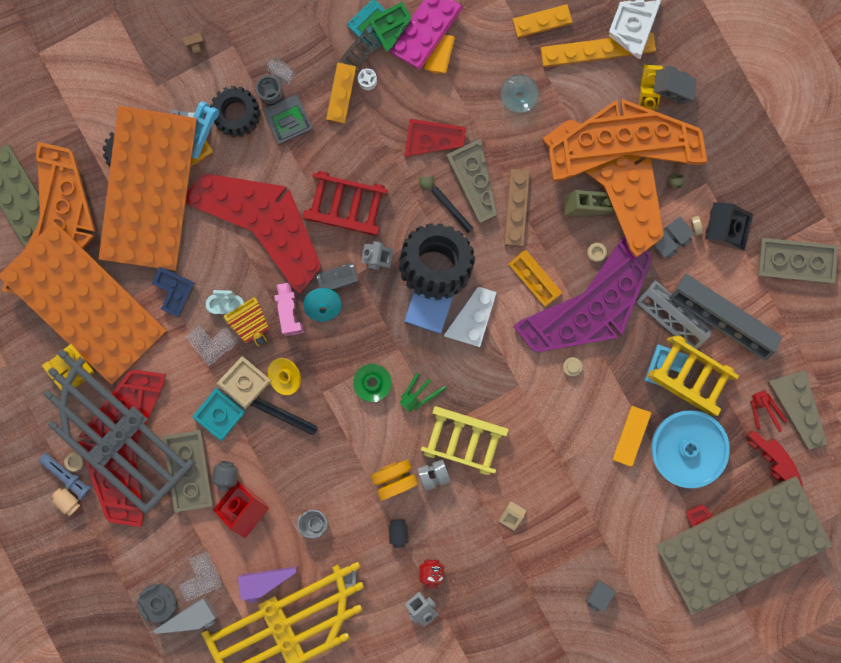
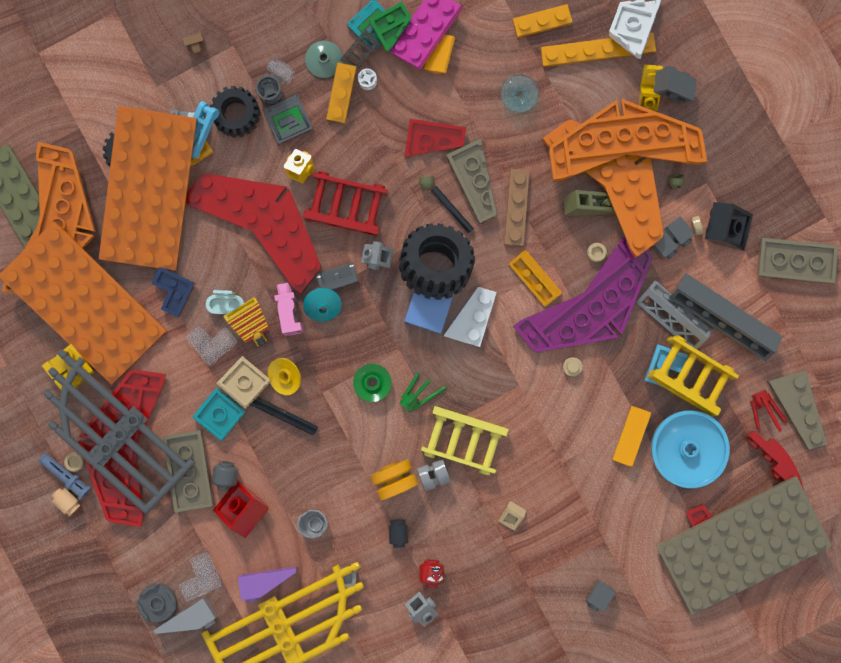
(299, 166): none -> yellow brick
(321, 68): none -> sand green dish

